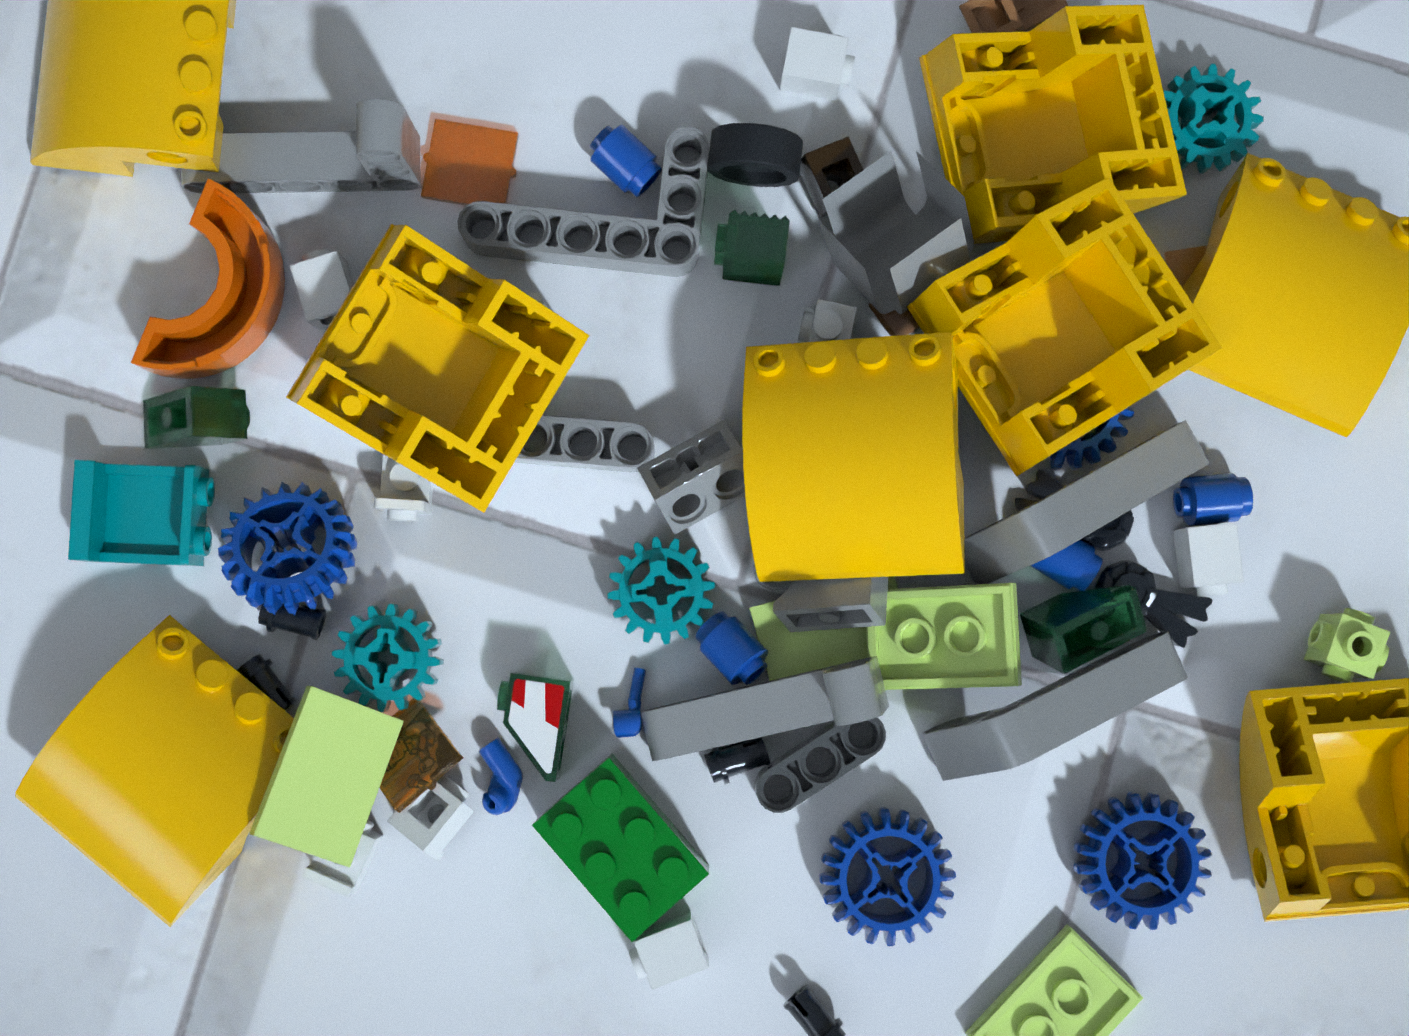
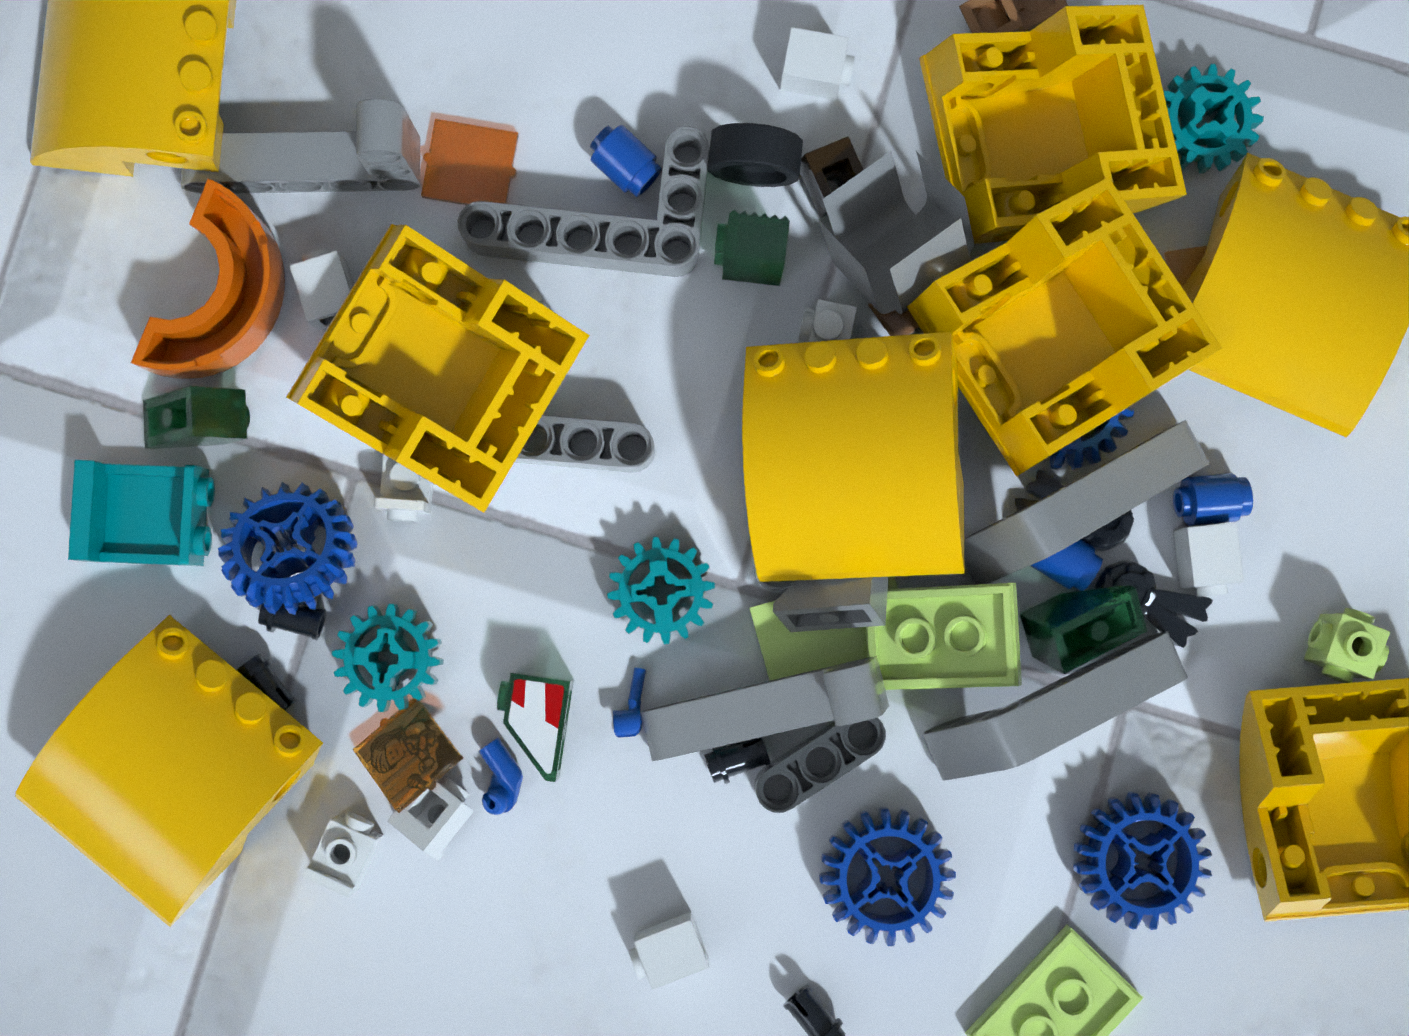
(327, 777): yellowish green tile -> none
(622, 847): green brick -> none
(696, 477): light grey brick -> none
(732, 649): blue brick -> none

